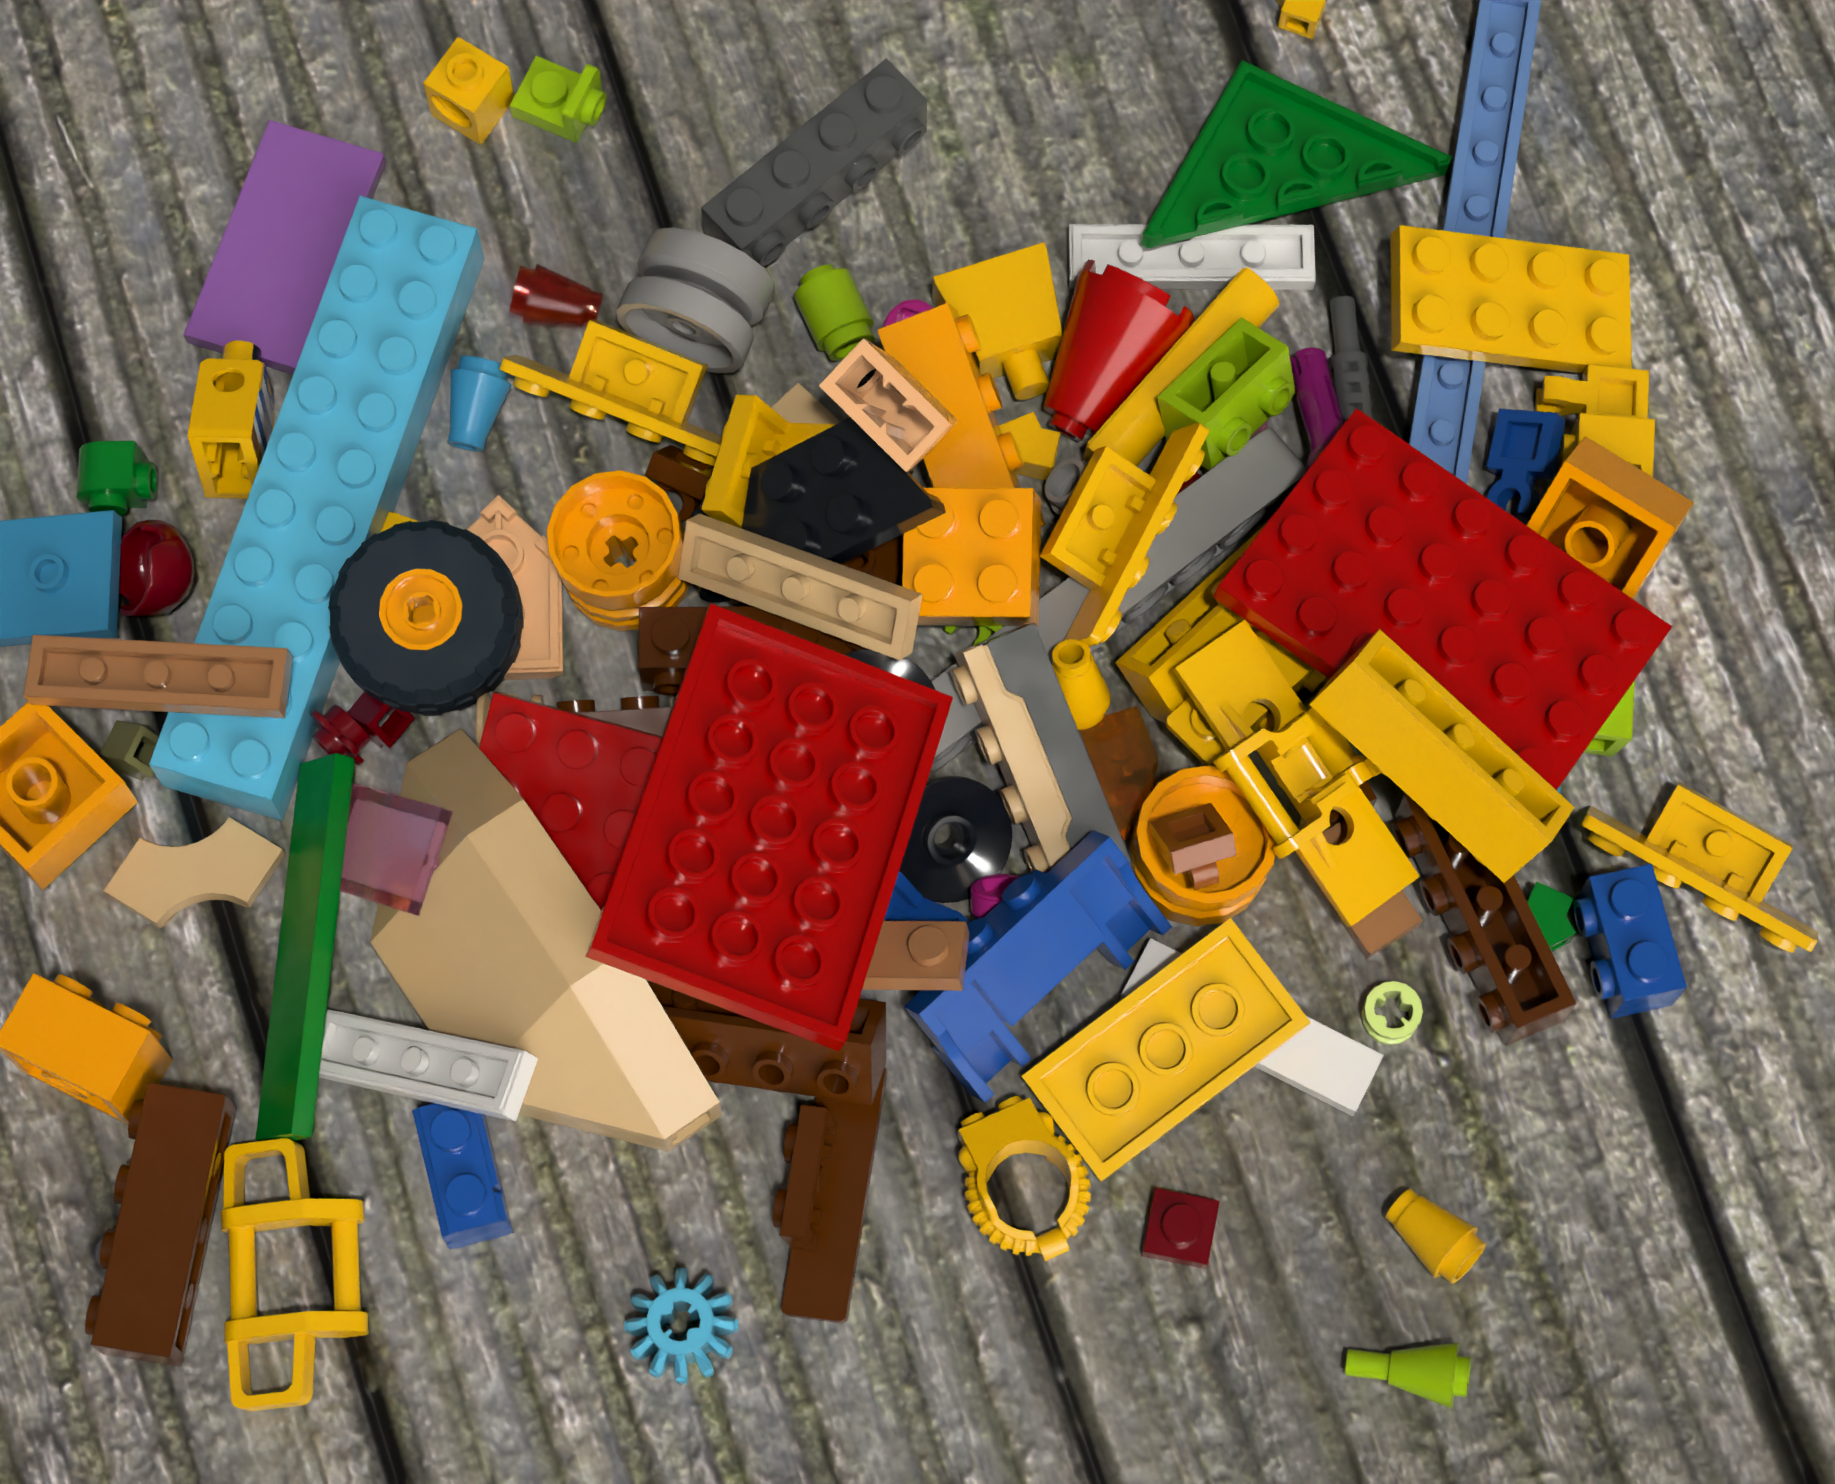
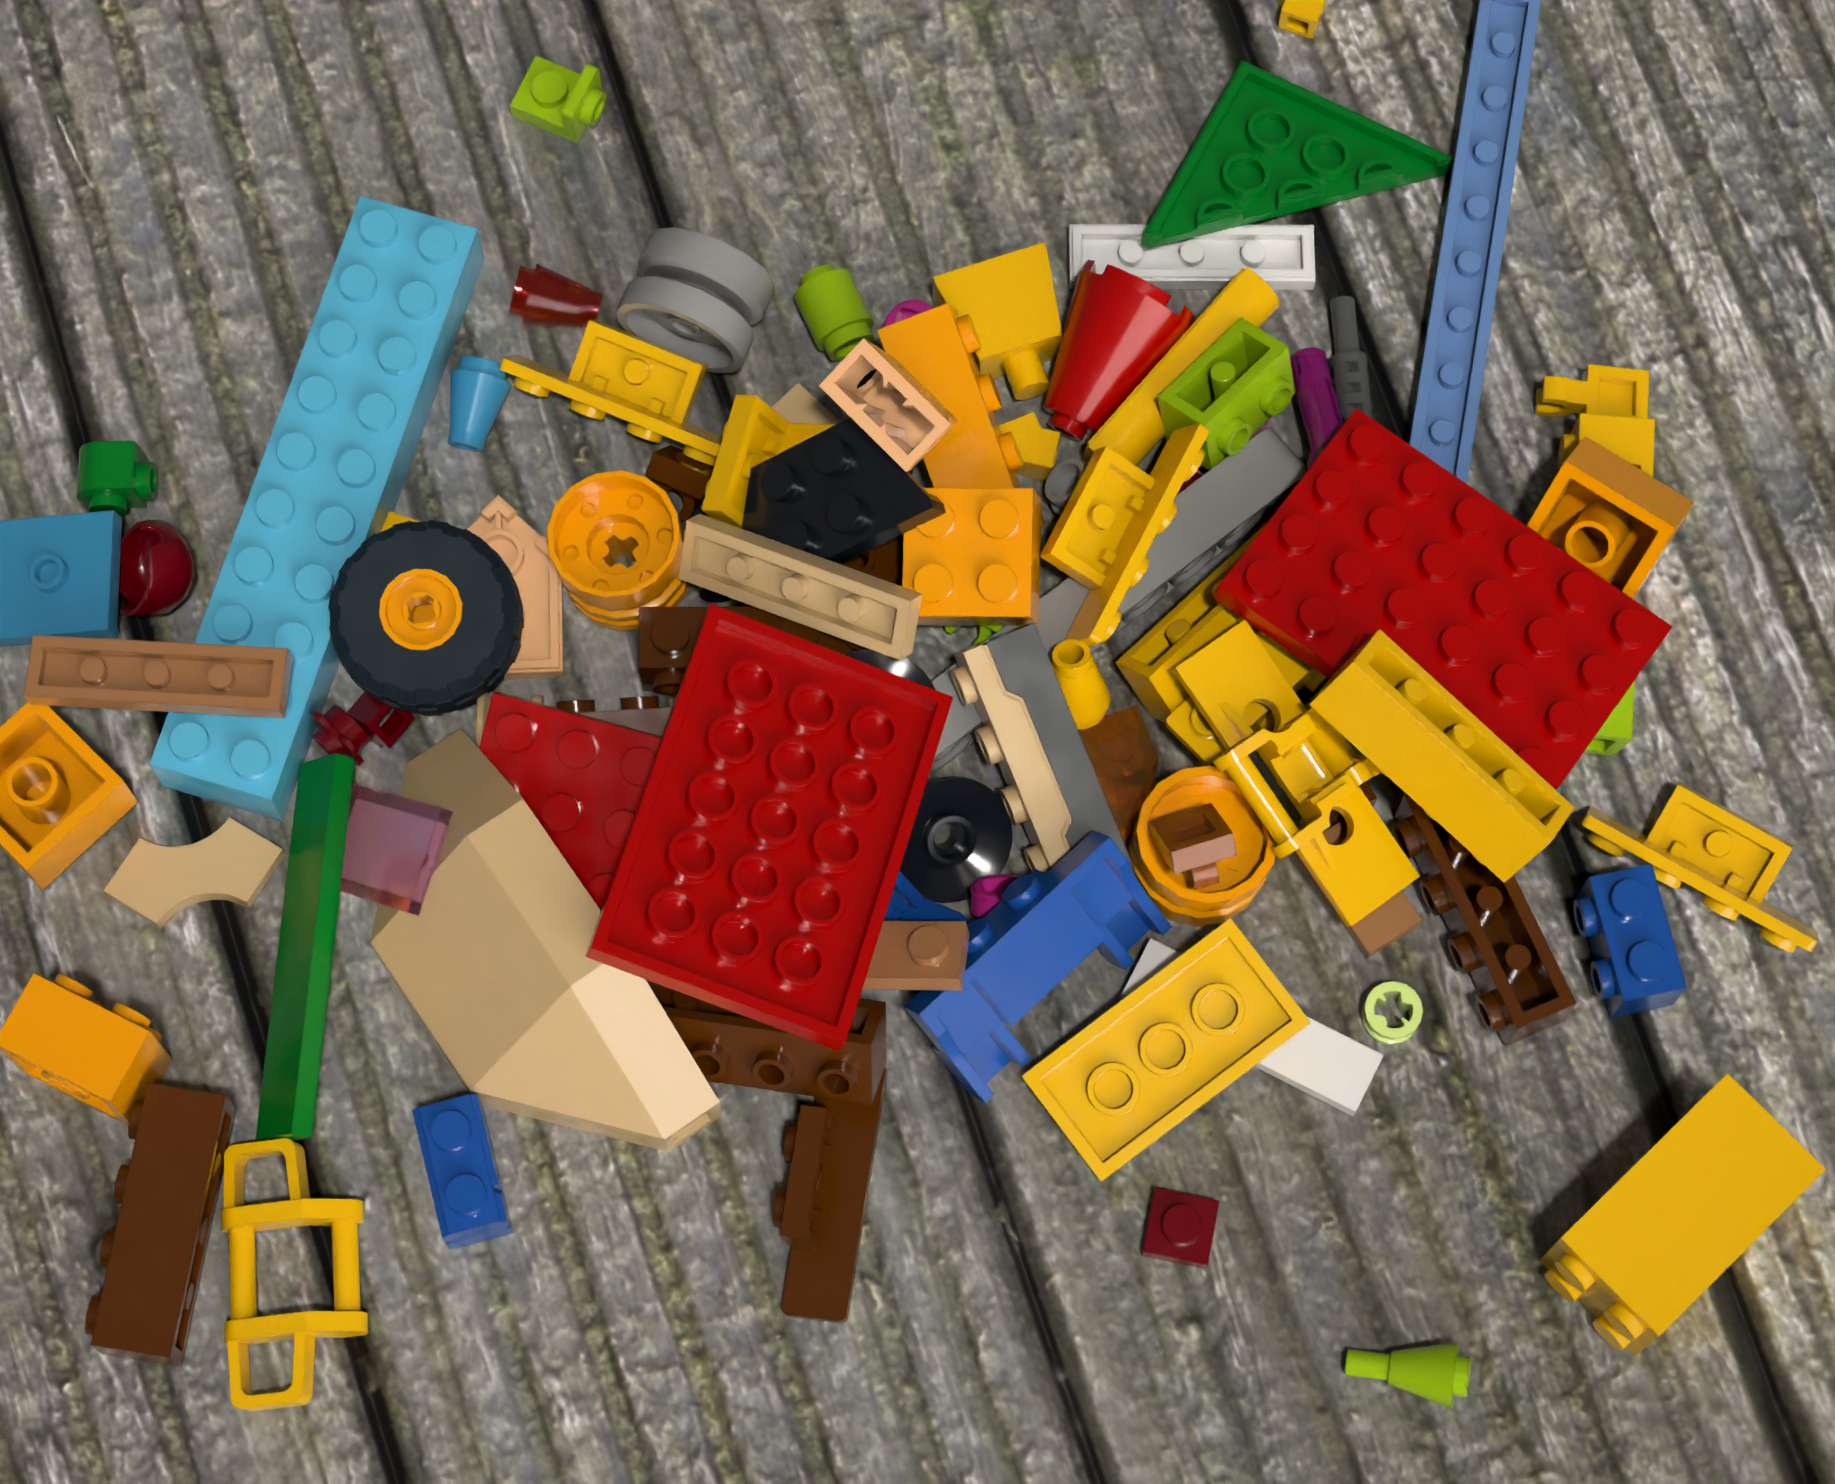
(121, 746): olive piece -> none
(231, 420): yellow torso -> none
(282, 243): medium lavender tile -> none
(425, 1065): white tile -> none
(469, 90): yellow brick -> none
(664, 1312): medium azure gear -> none
(818, 165): dark grey brick -> none
(1015, 1131): yellow piece -> none
(1436, 1236): yellow cone -> none
(1509, 301): yellow plate -> none
(1521, 451): blue plate -> none
(1550, 913): green piece -> none
(1680, 1217): none -> yellow brick

